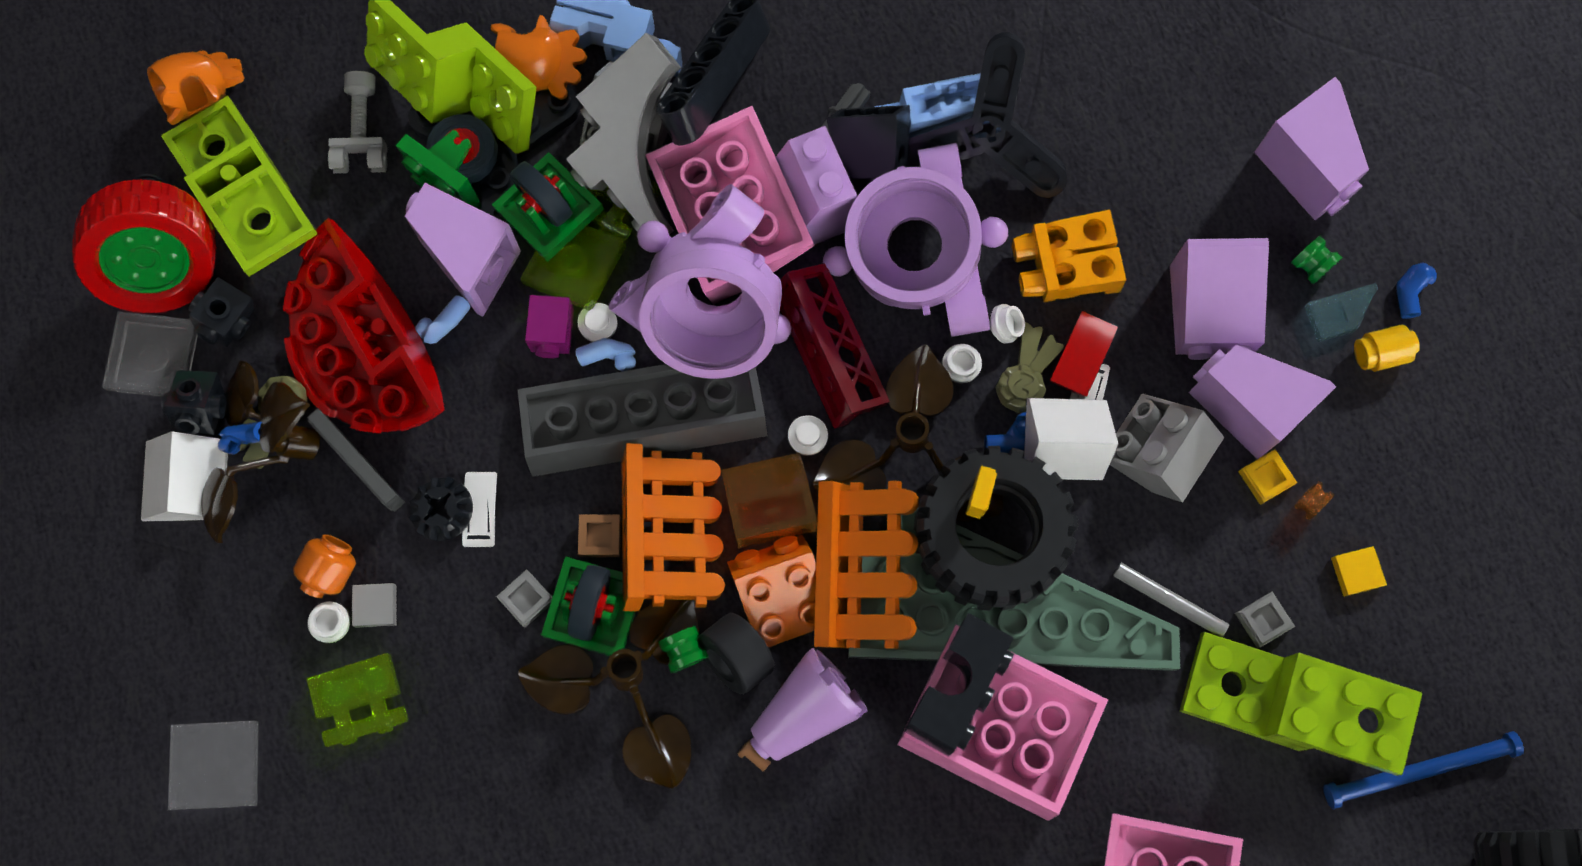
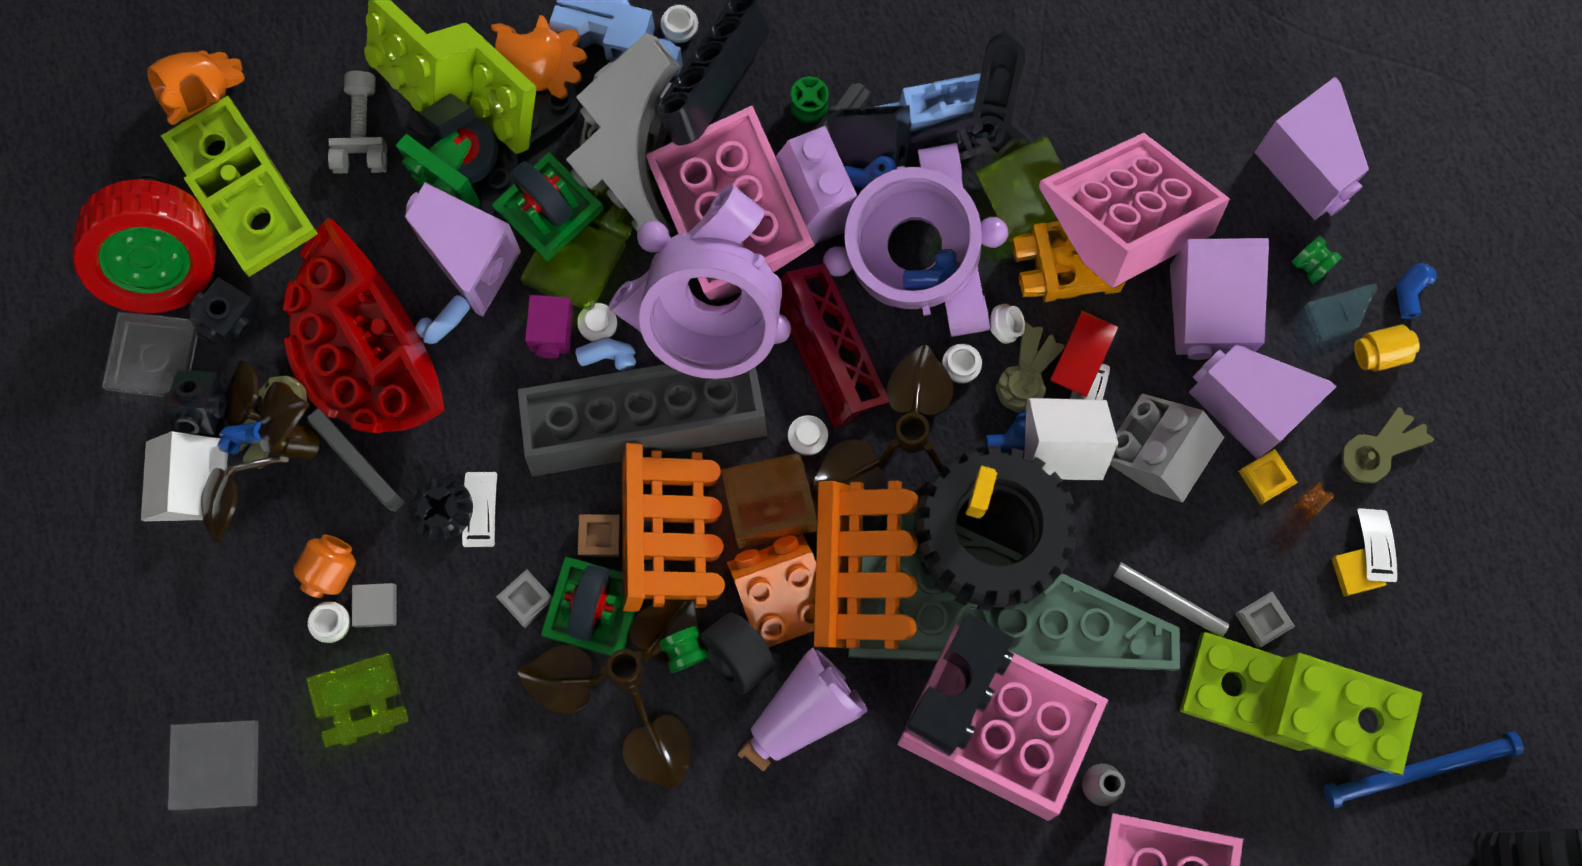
(447, 115): none -> black tile
(679, 24): none -> white plate
(805, 91): none -> green wheel
(862, 177): none -> blue arm
(928, 278): none -> blue arm
(1014, 186): none -> clear neon green plate
(1094, 787): none -> light grey cone
(1132, 207): none -> bright pink slope
(1370, 457): none -> olive piece
(1379, 545): none -> white sticker

